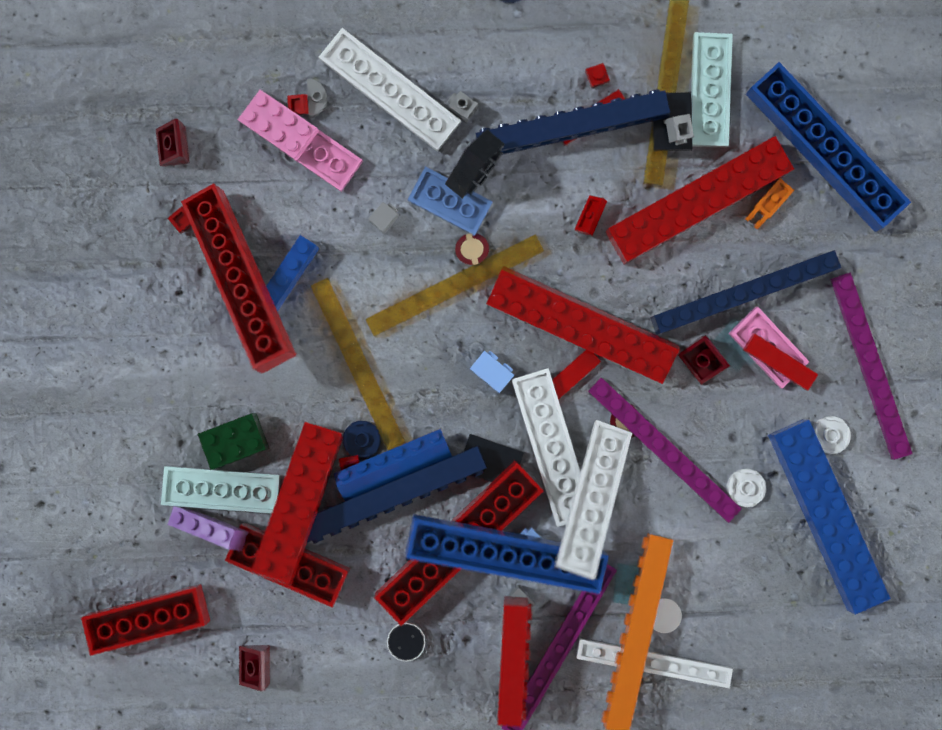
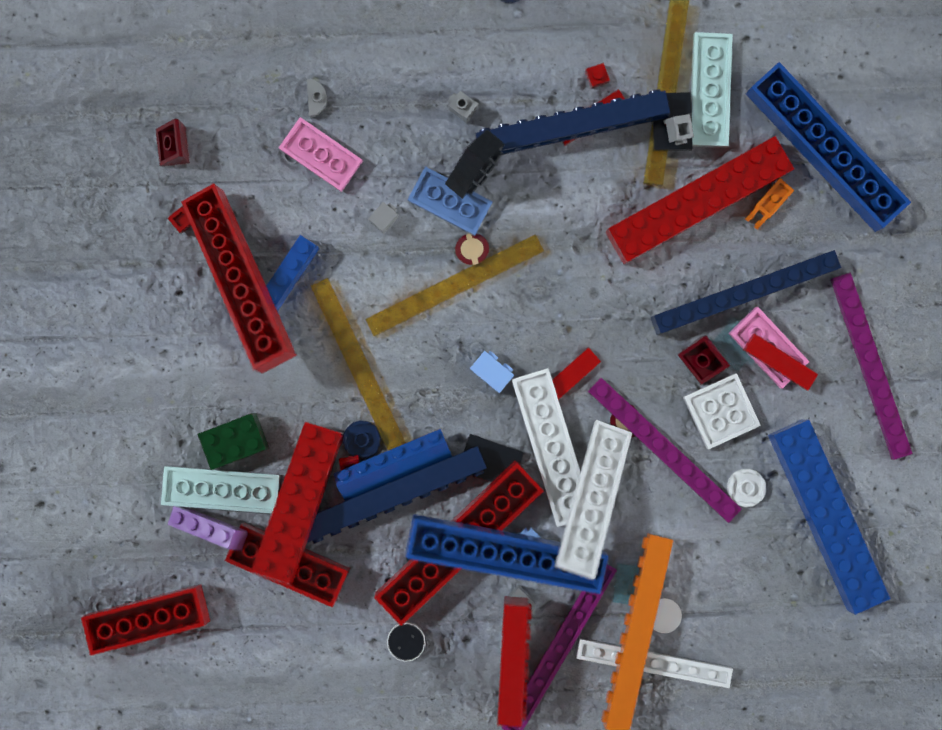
(254, 666): dark red slope -> none
(278, 125): bright pink plate -> none
(298, 103): red plate -> none
(389, 89): white plate -> none
(583, 325): red brick -> none
(590, 215): red plate -> none
(721, 411): none -> white plate
(832, 434): white tile -> none

